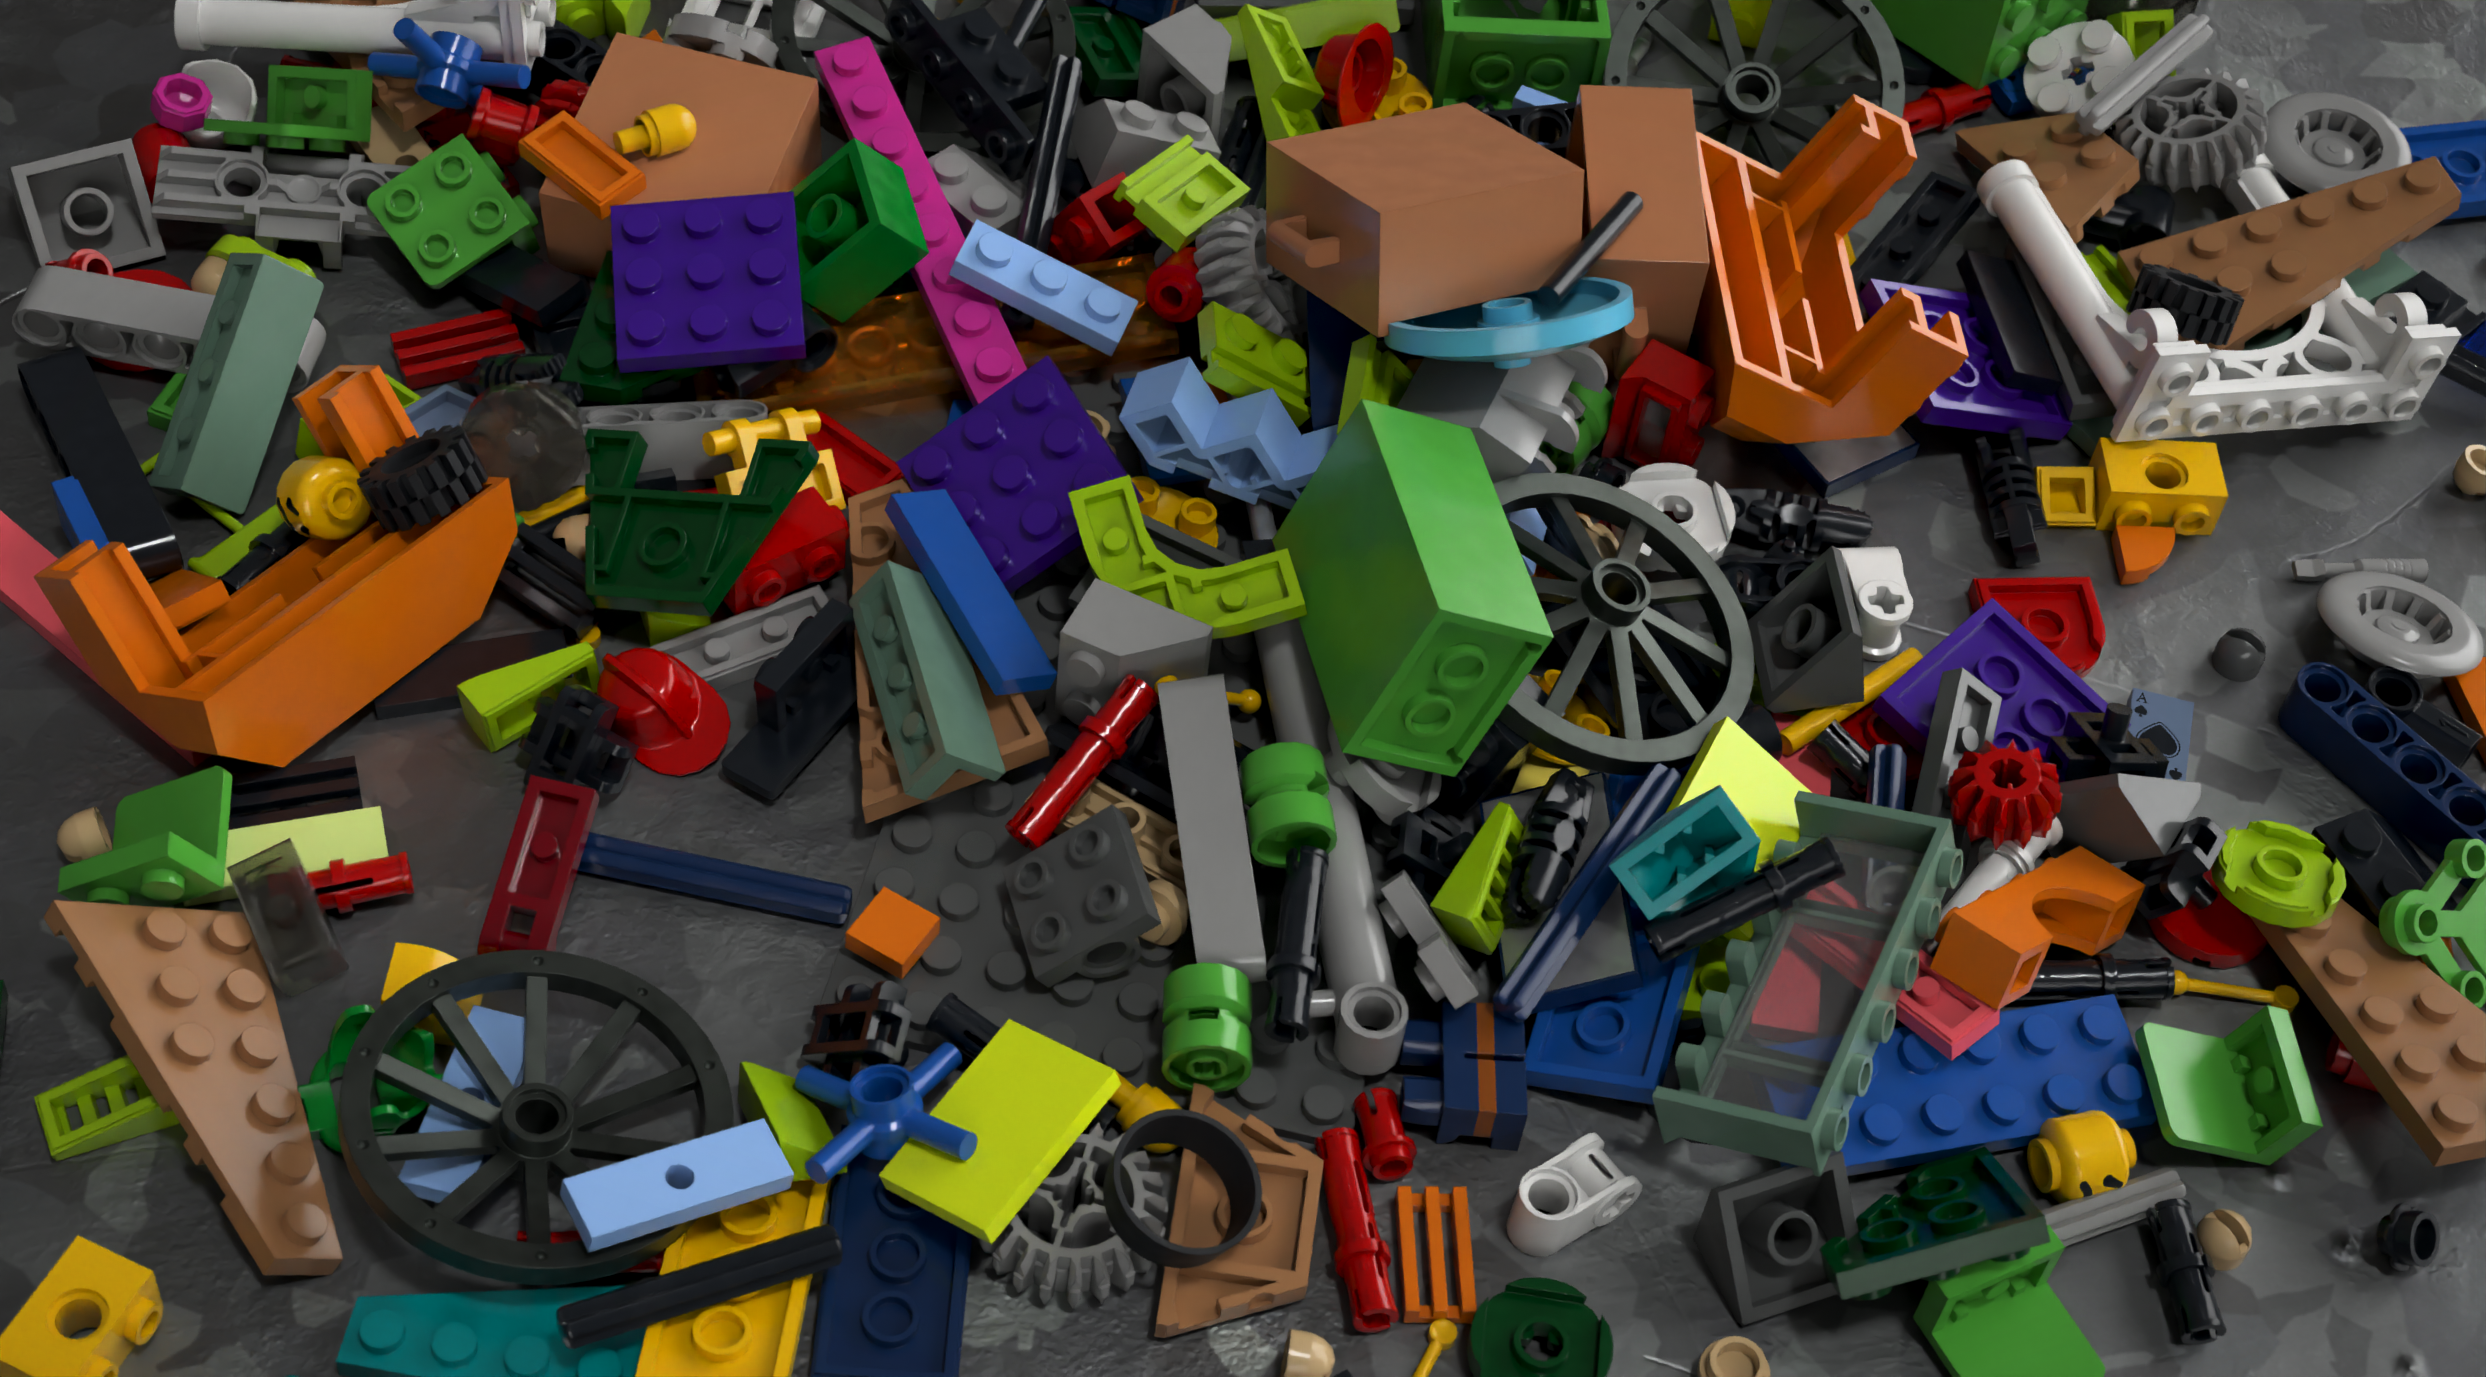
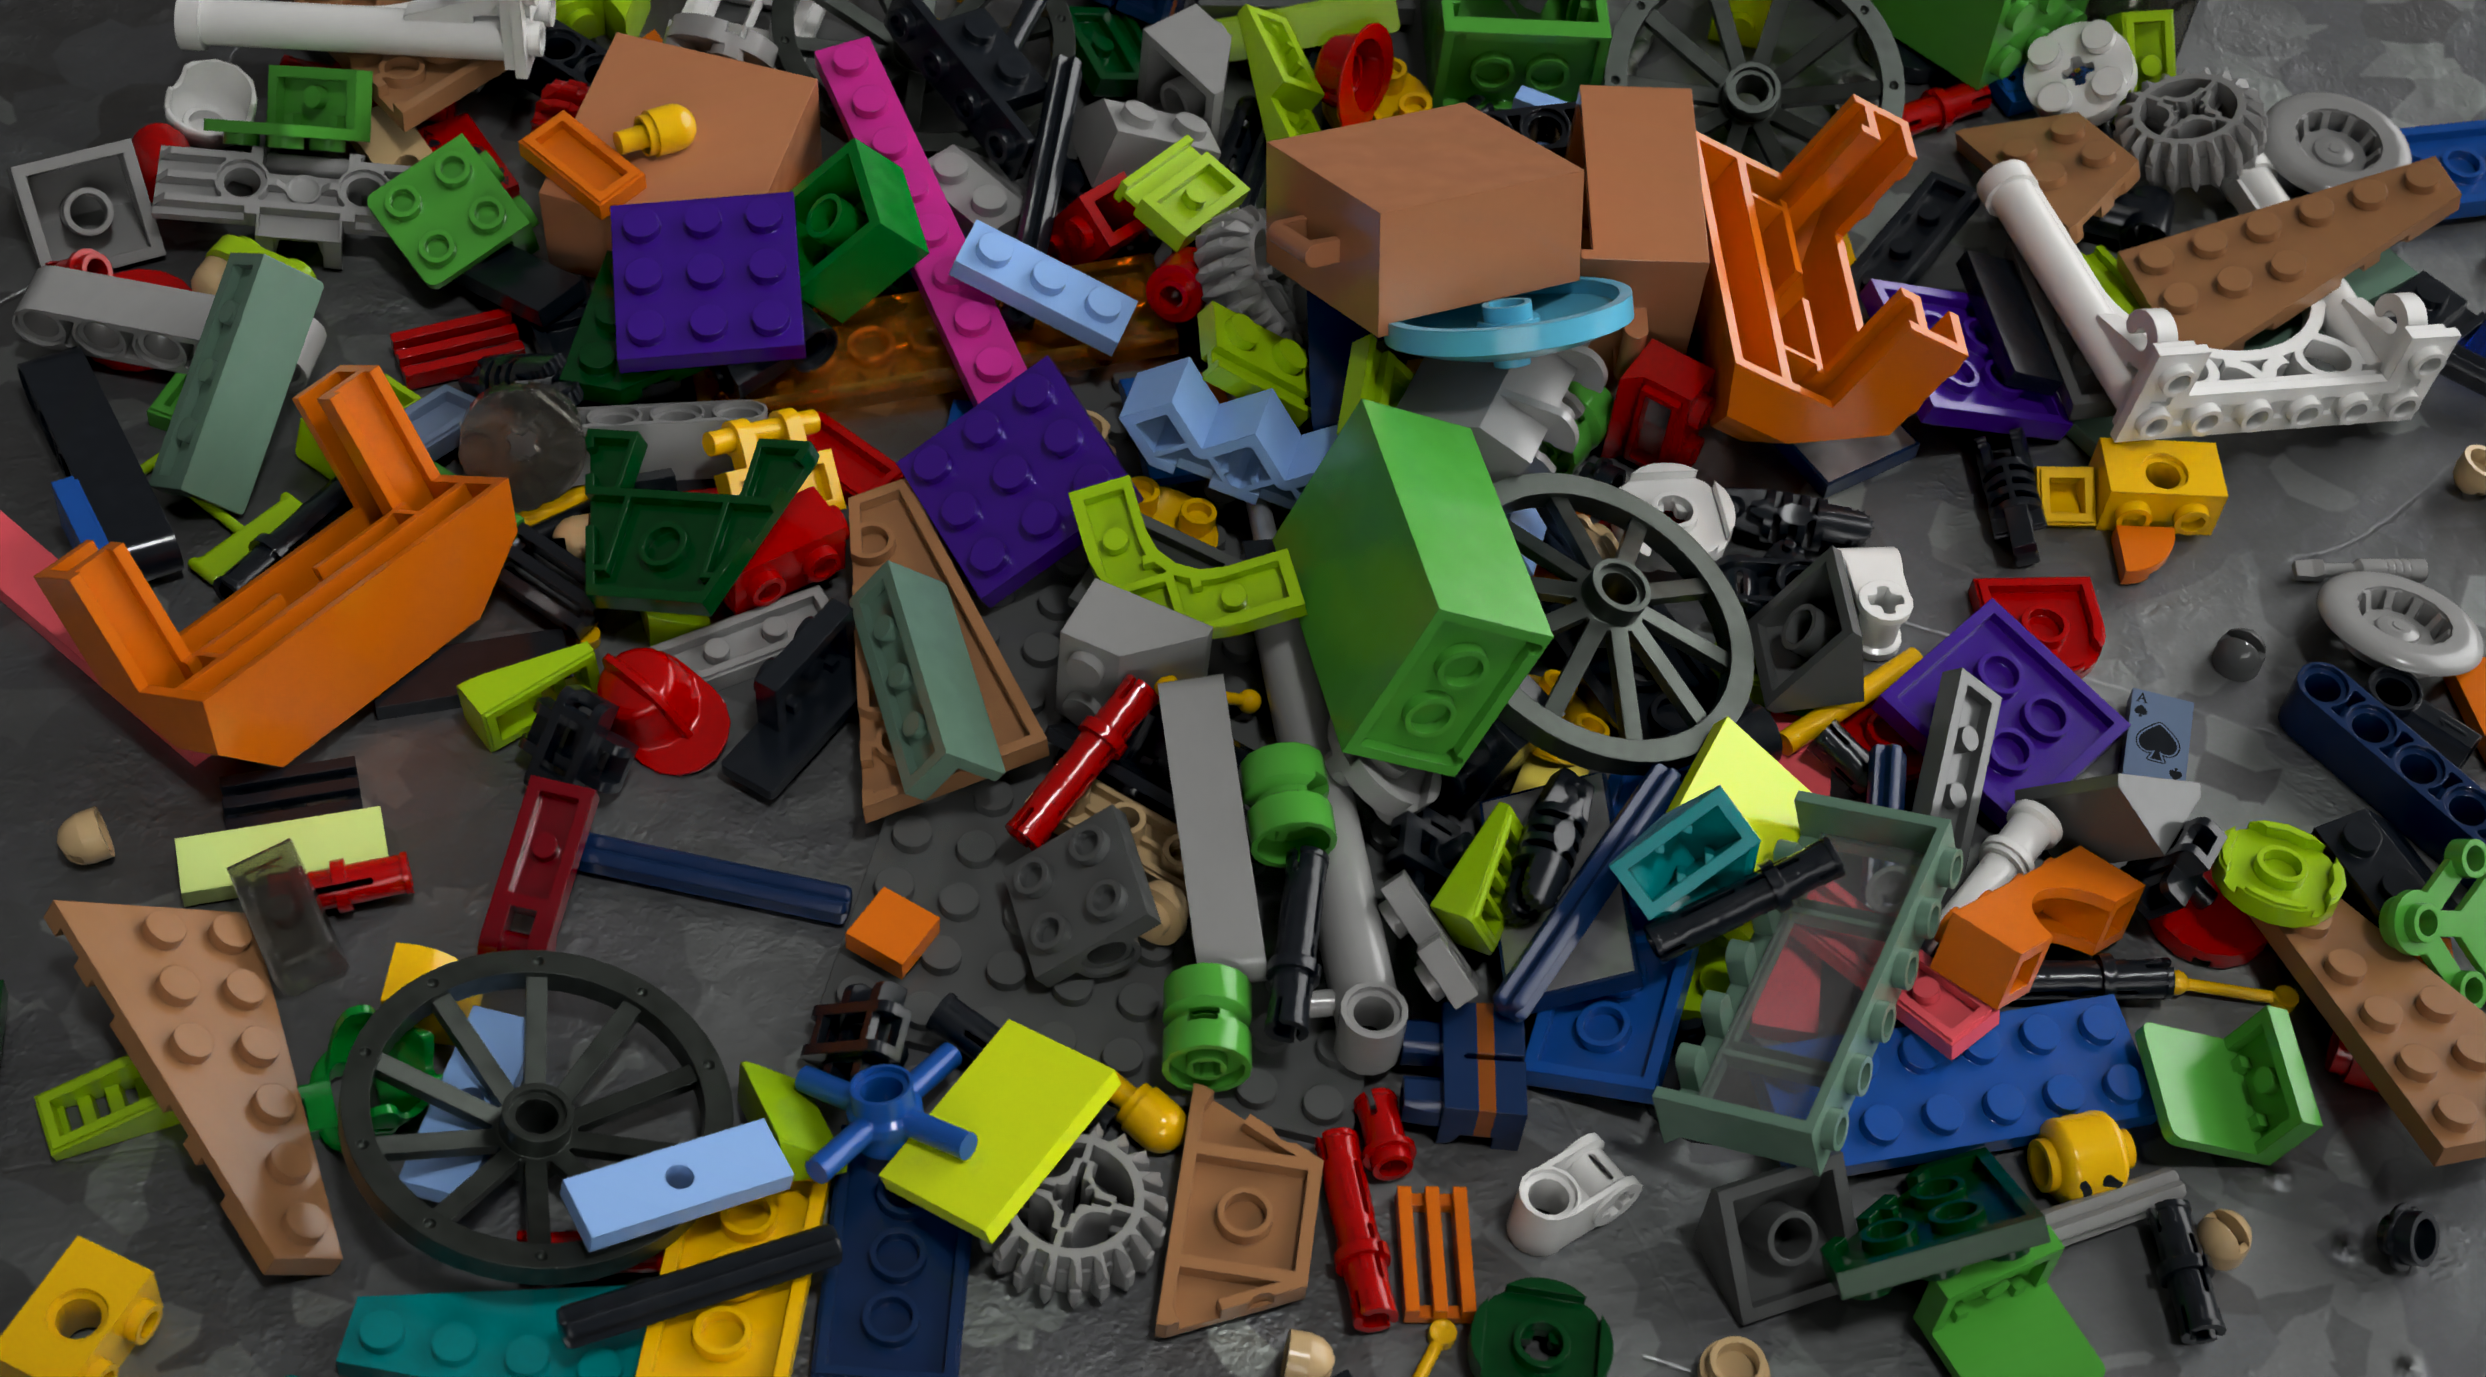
(163, 848): bright green bracket -> none
(181, 102): dark pink tile -> none
(189, 596): orange tile -> none
(317, 498): yellow head -> none
(422, 478): black tyre -> none
(445, 66): blue bar -> none
(499, 125): red piece -> none
(970, 592): blue tile -> none
(1219, 1149): black tyre -> none
(1590, 249): black bar -> none
(2004, 794): red gear -> none
(2106, 751): black piece -> none
(2143, 74): light grey axle -> none
(2196, 304): black tyre -> none

